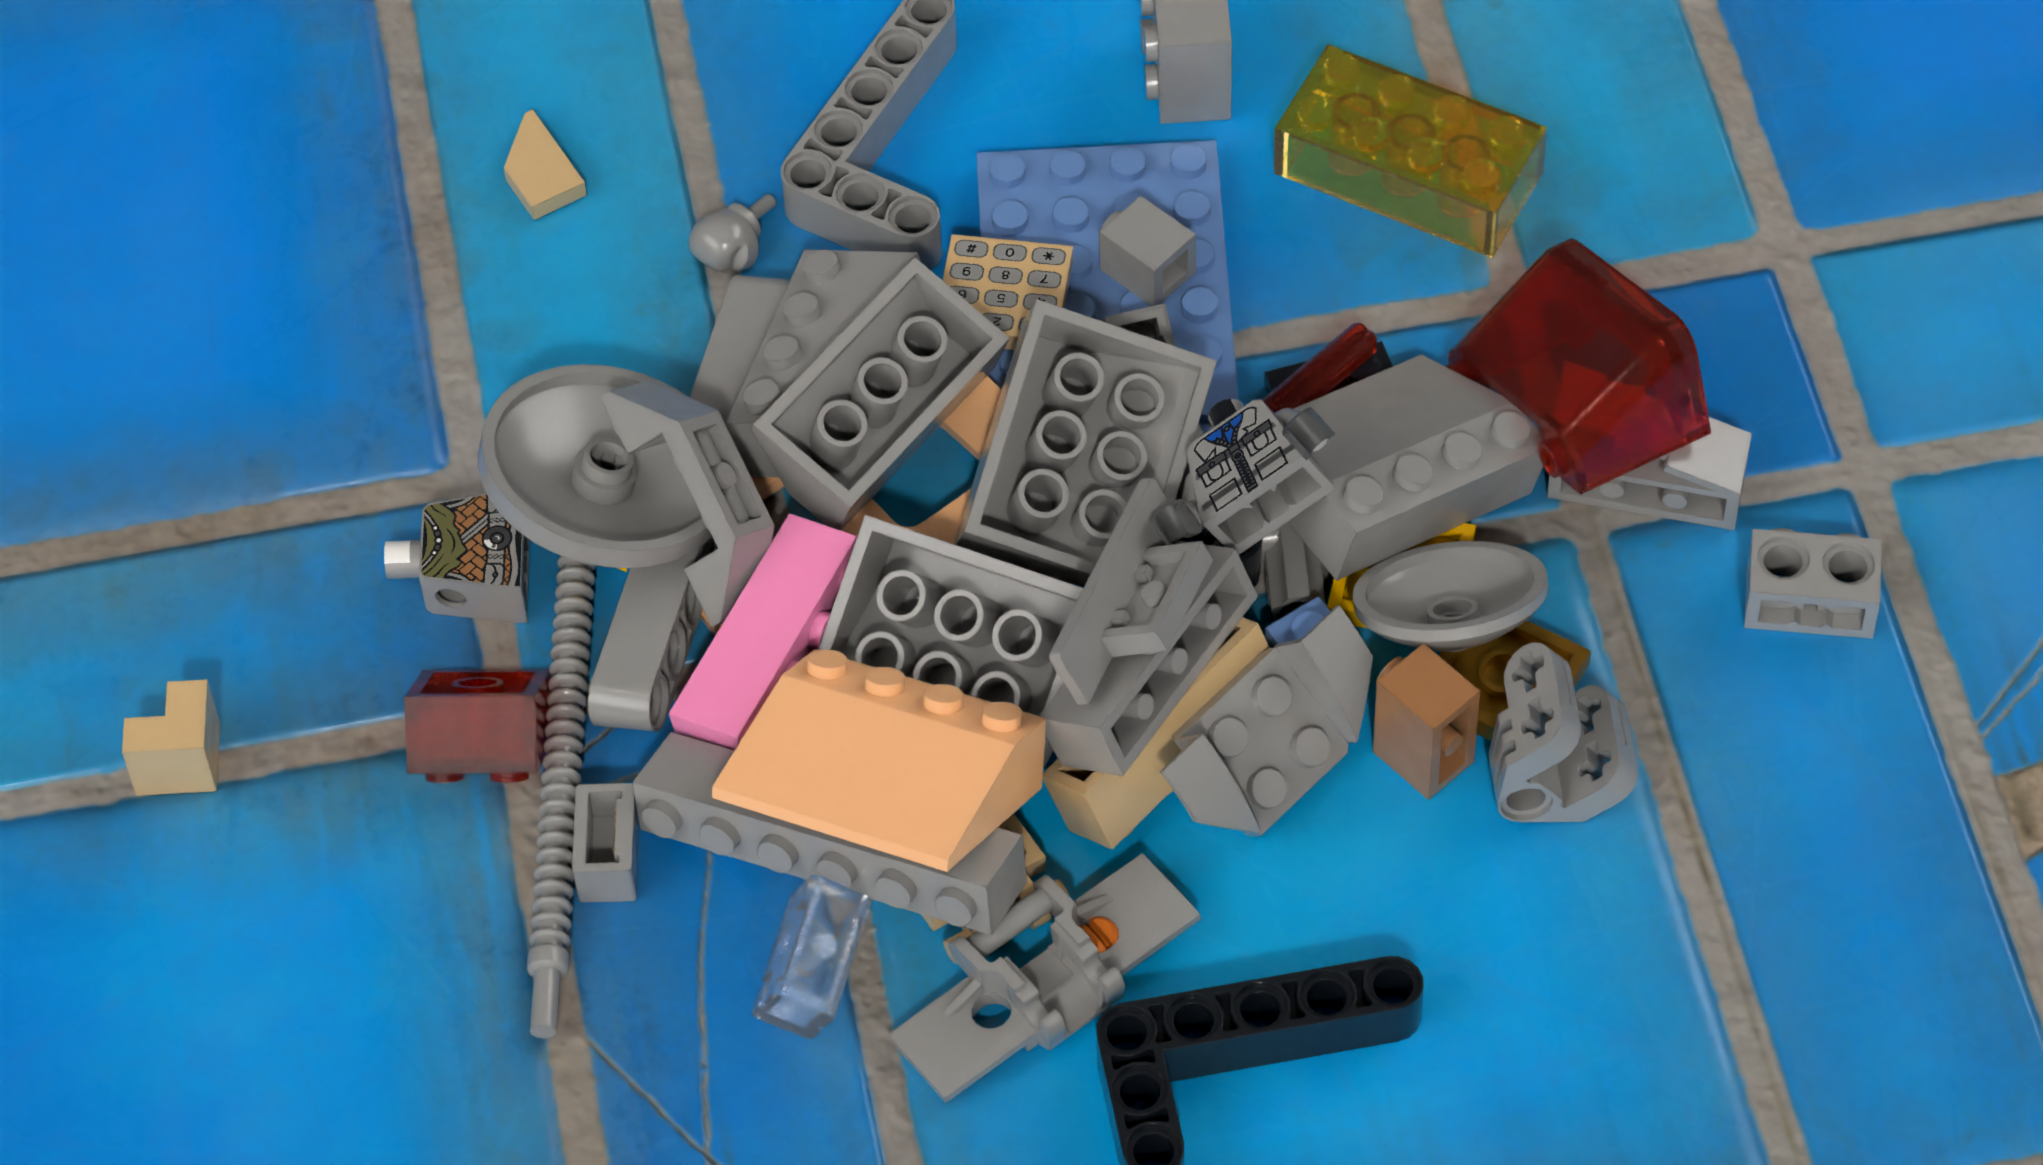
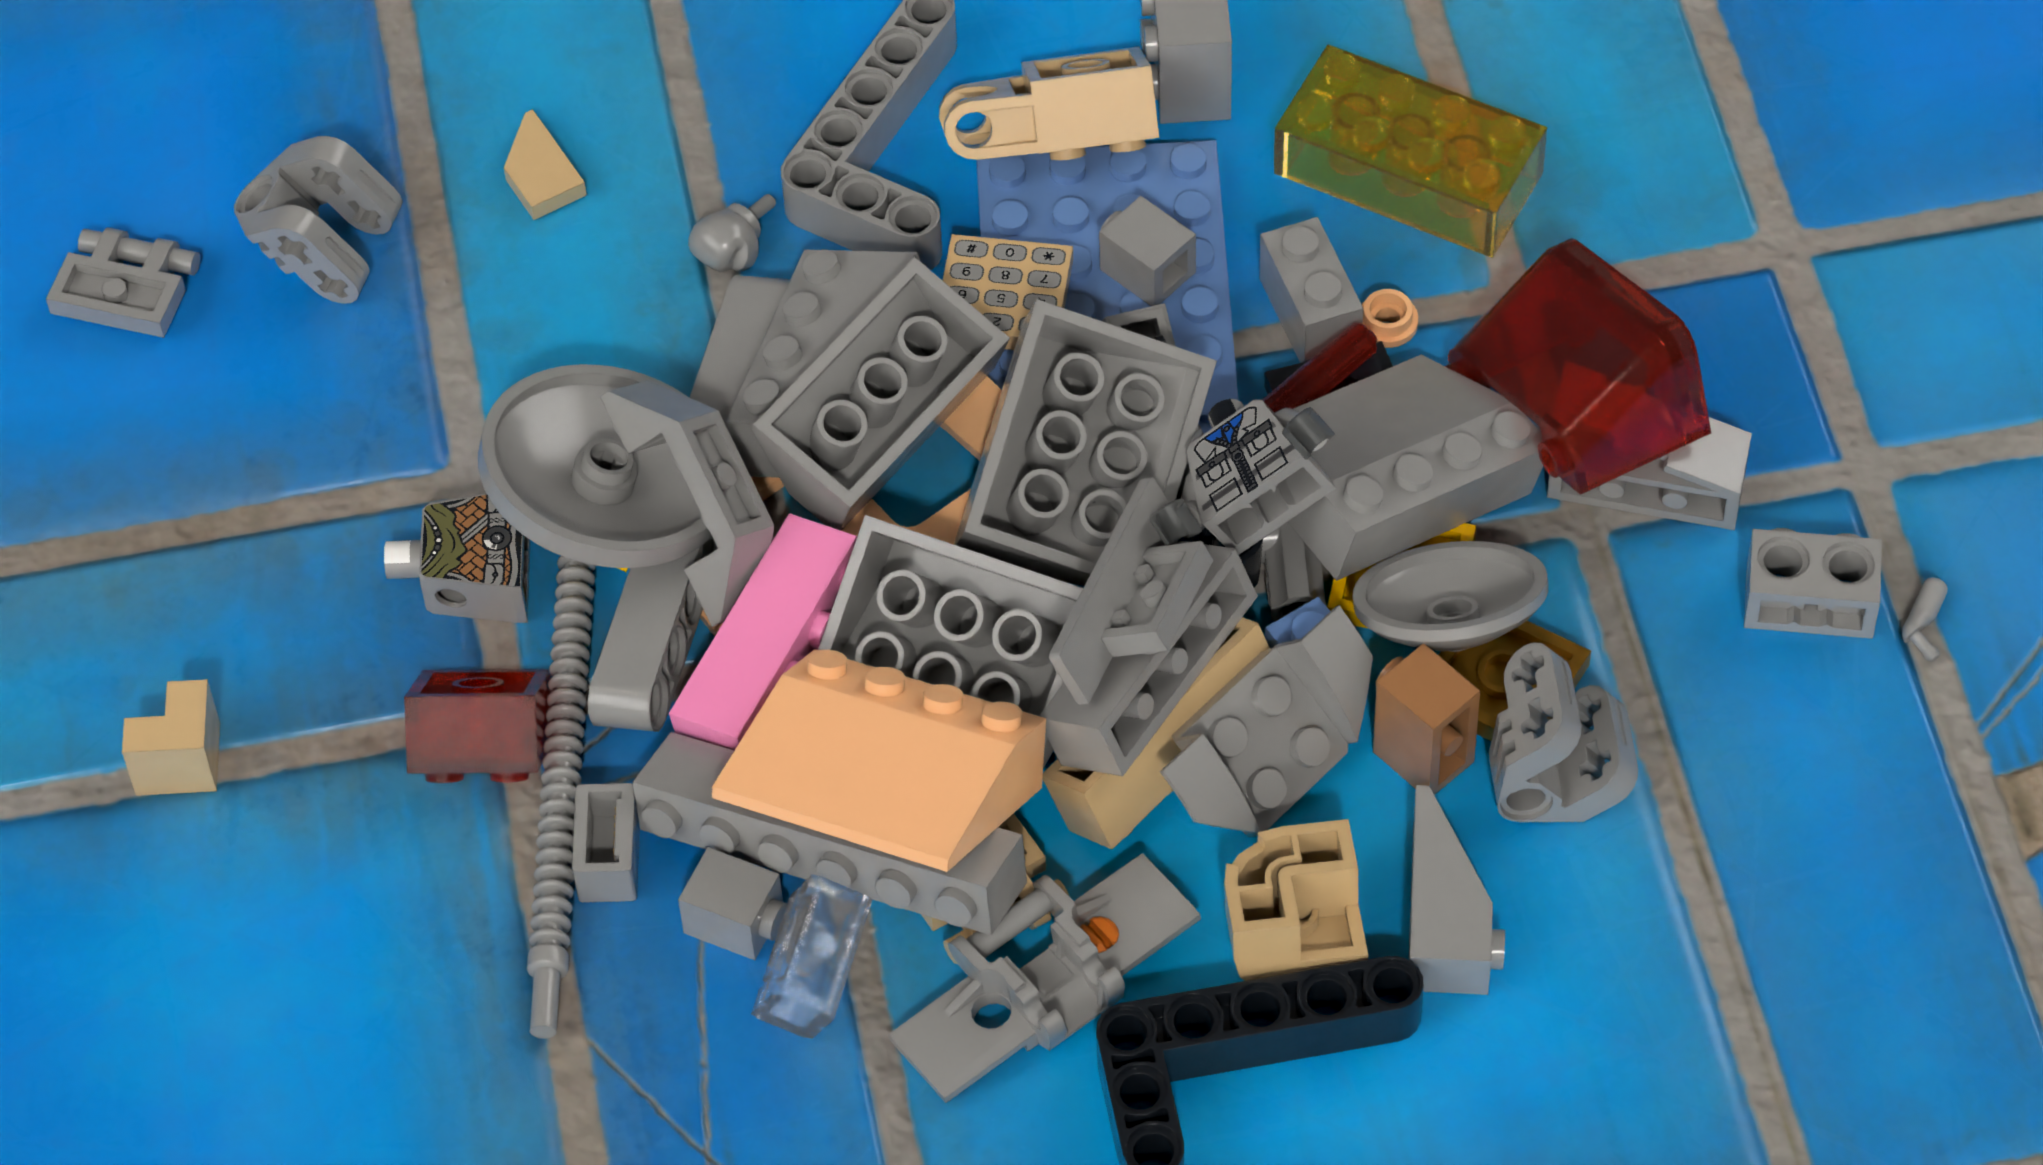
(121, 294): none -> light grey plate
(283, 213): none -> light grey piece
(732, 904): none -> light grey brick
(1057, 108): none -> tan brick
(1295, 901): none -> tan brick
(1307, 286): none -> light grey brick
(1393, 307): none -> light nougat plate
(1449, 908): none -> light grey slope
(1924, 613): none -> light grey piece

